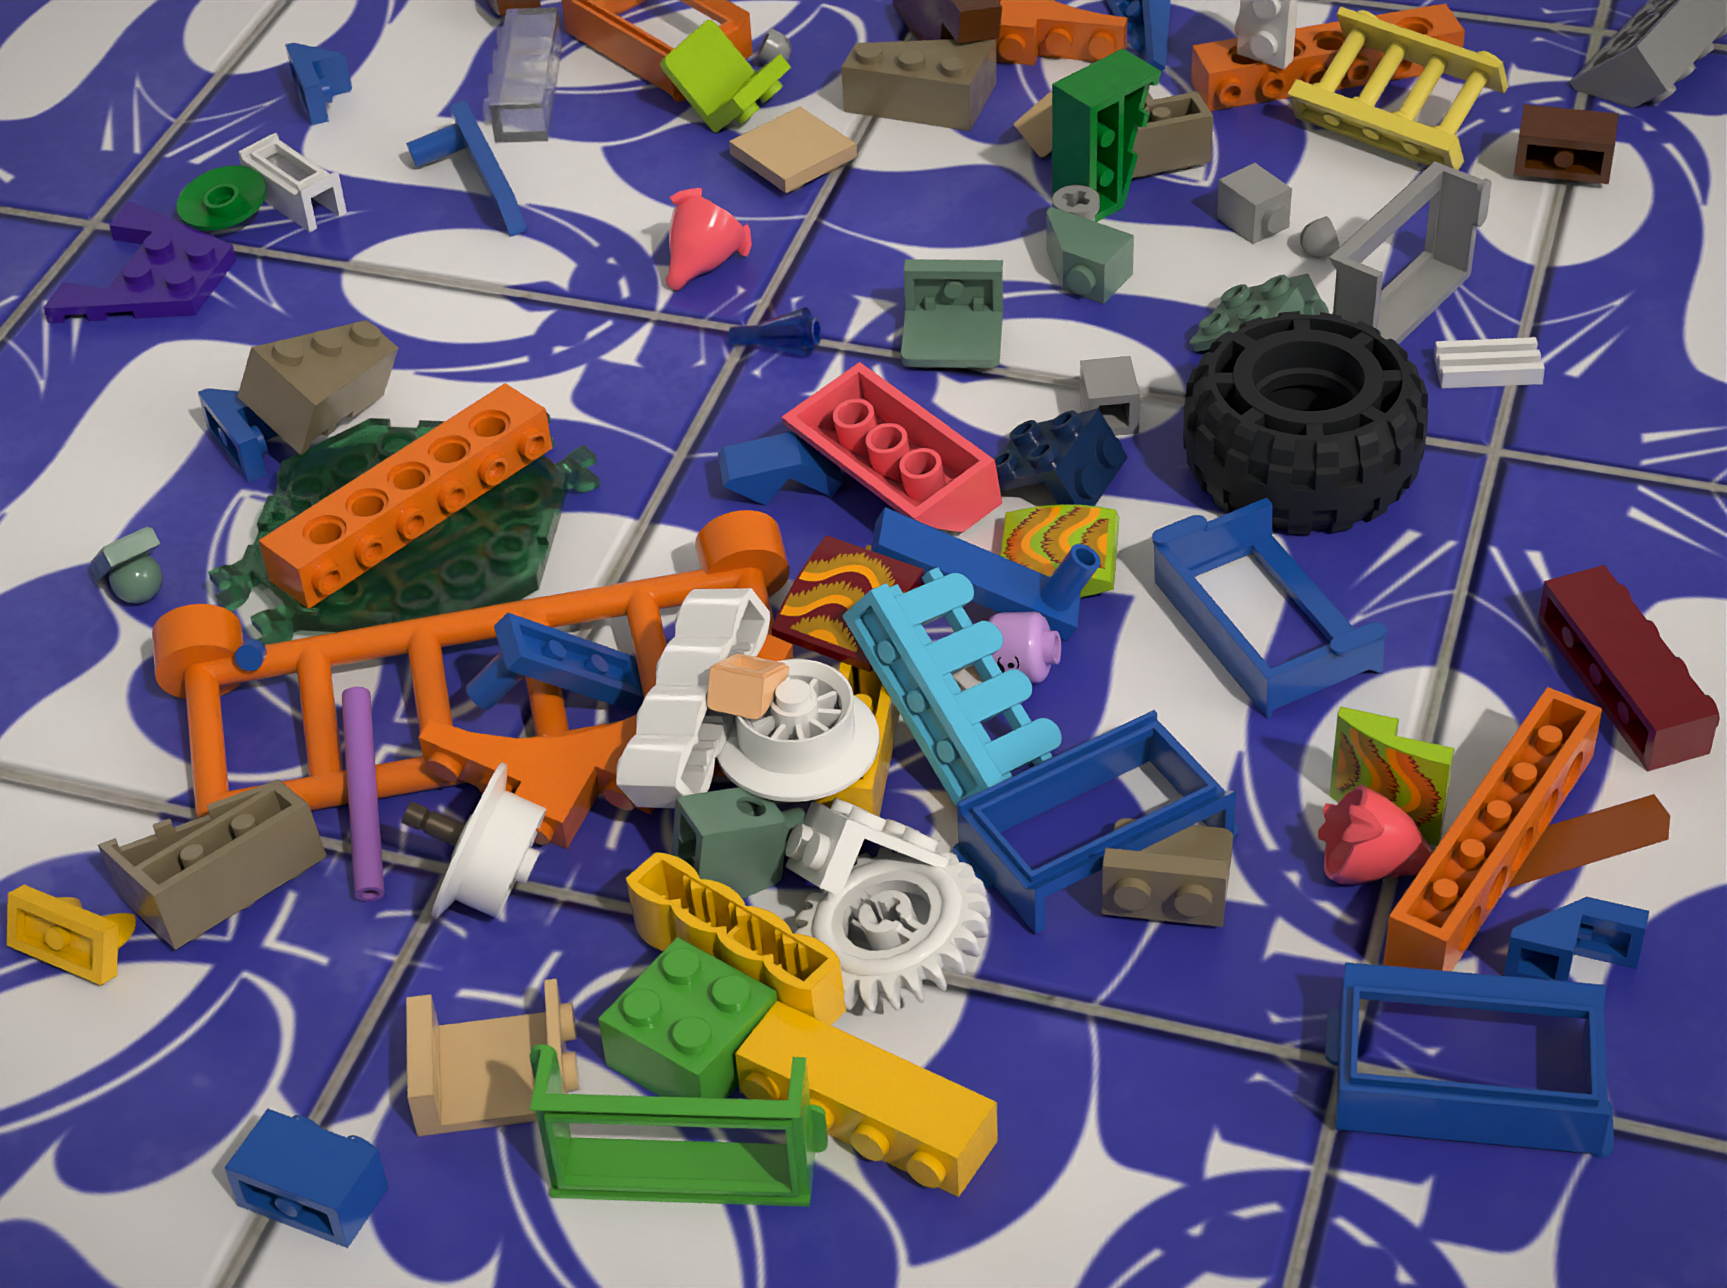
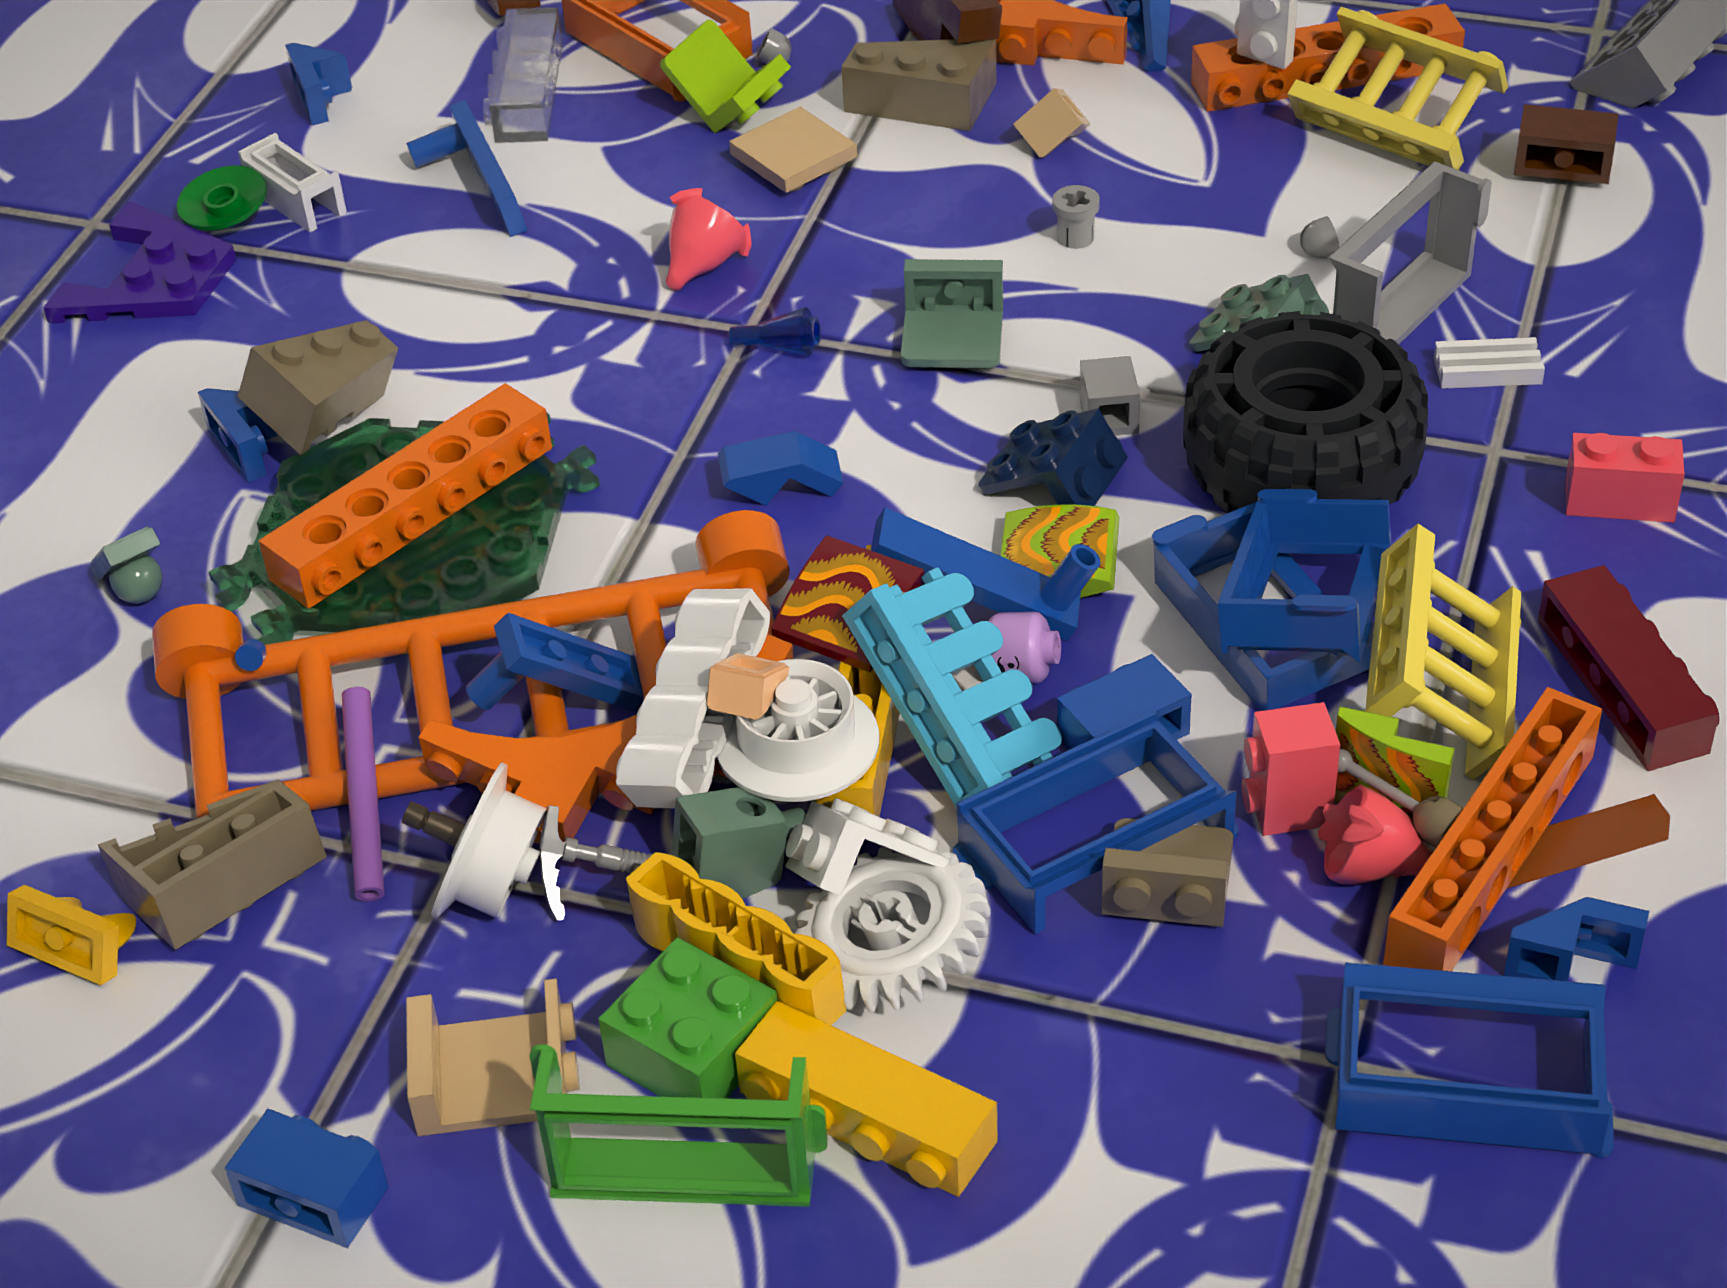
(553, 848): none -> light grey piece
(898, 450): coral slope -> none
(1088, 255): sand green slope -> none
(1097, 125): green wedge -> none
(1121, 698): none -> blue brick
(1175, 134): dark tan brick -> none
(1254, 203): light grey brick -> none
(1291, 768): none -> coral piece
(1308, 623): none -> blue piece
(1403, 654): none -> light yellow fence
(1430, 817): none -> hinge
(1624, 477): none -> coral piece

